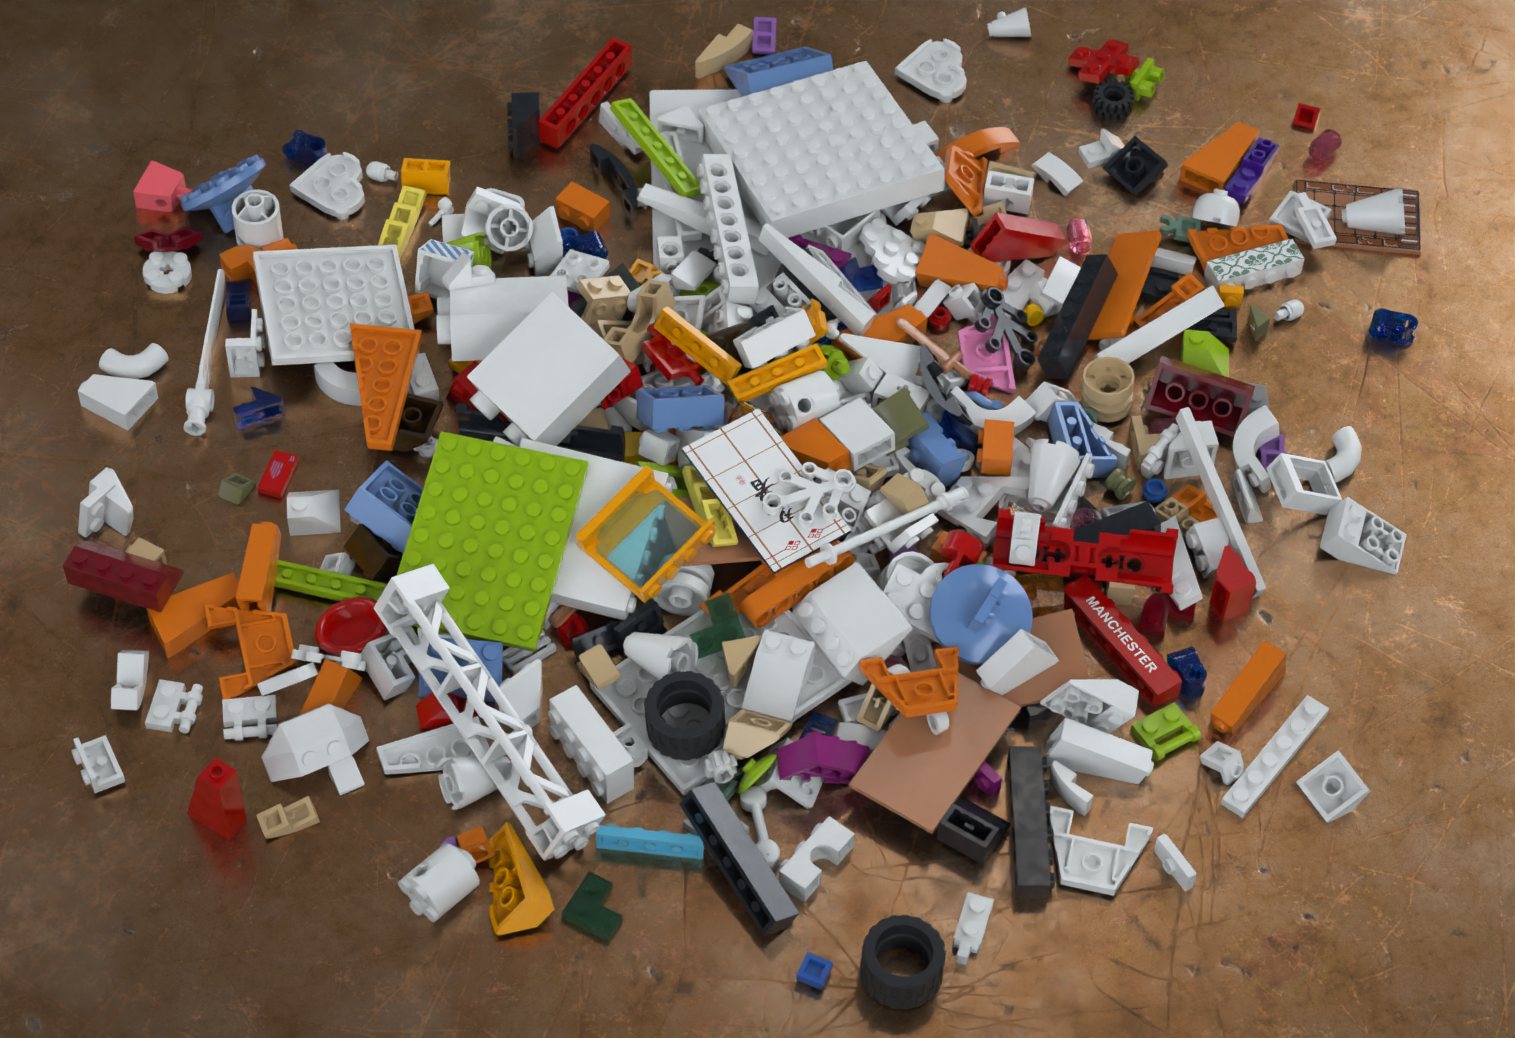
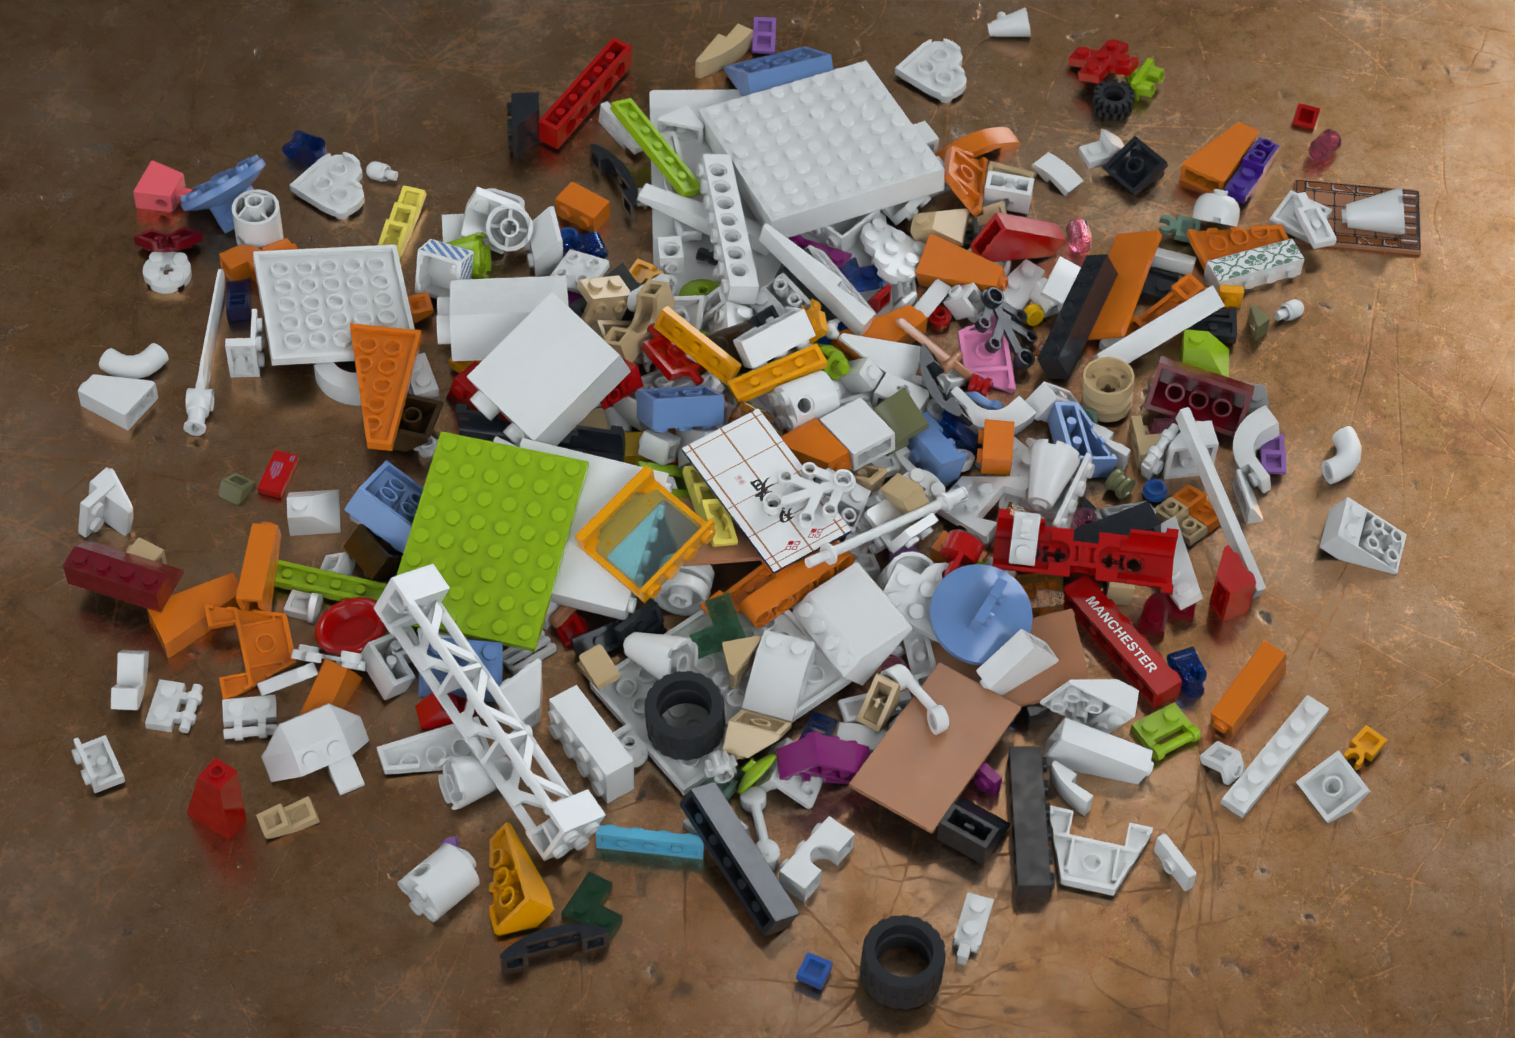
(262, 408): clear blue slope -> none
(304, 605): none -> white tile
(426, 175): light orange hinge -> none
(445, 207): white hand -> none
(462, 276): white slope -> none
(476, 844): orange slope -> none
(553, 938): none -> black slope
(692, 271): white slope -> none
(918, 691): orange wing -> none
(1207, 544): white slope -> none
(1285, 476): white window -> none
(1365, 745): none -> light orange plate
(1390, 326): clear blue piece -> none

